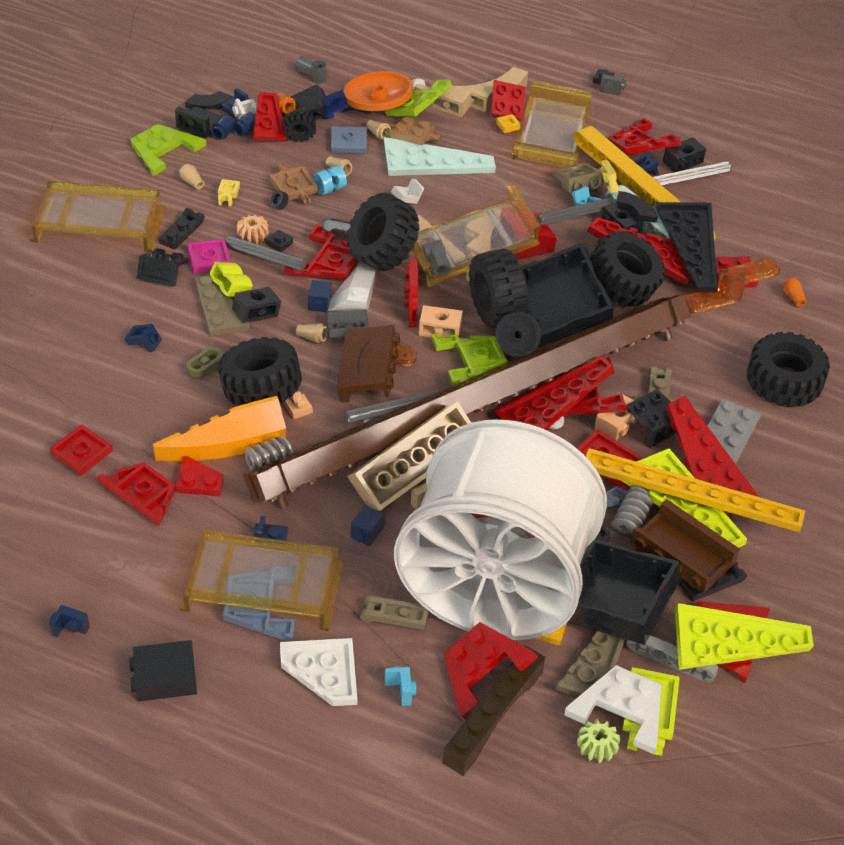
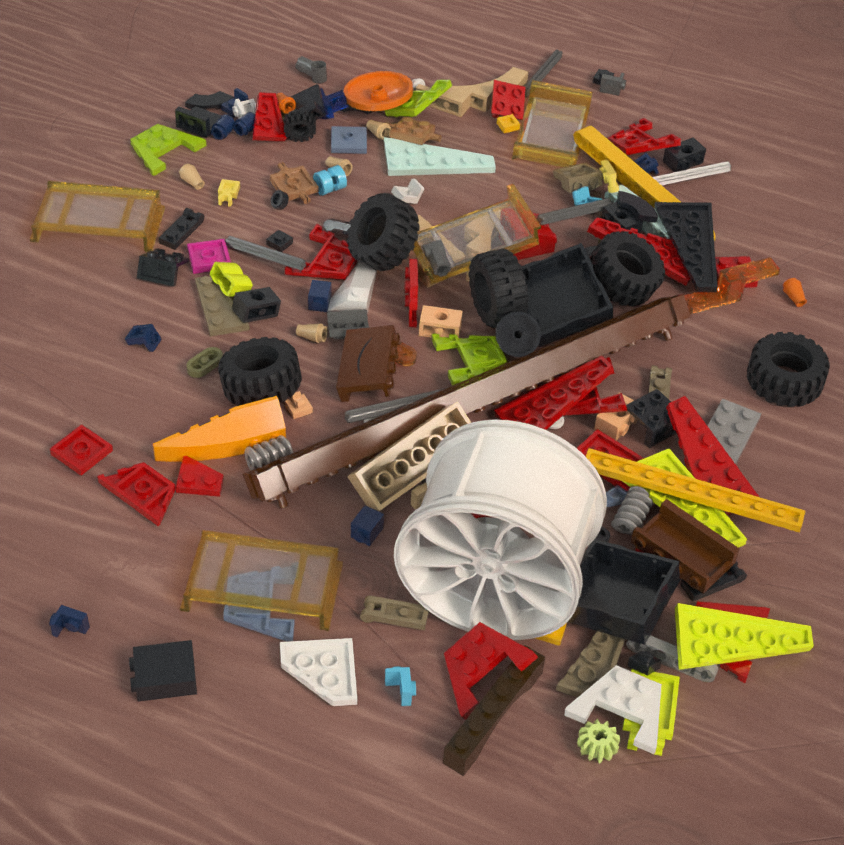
(252, 229): light nougat gear -> none
(270, 531): dark blue bracket -> none
(543, 70): none -> dark grey axle
(644, 662): none -> black plate

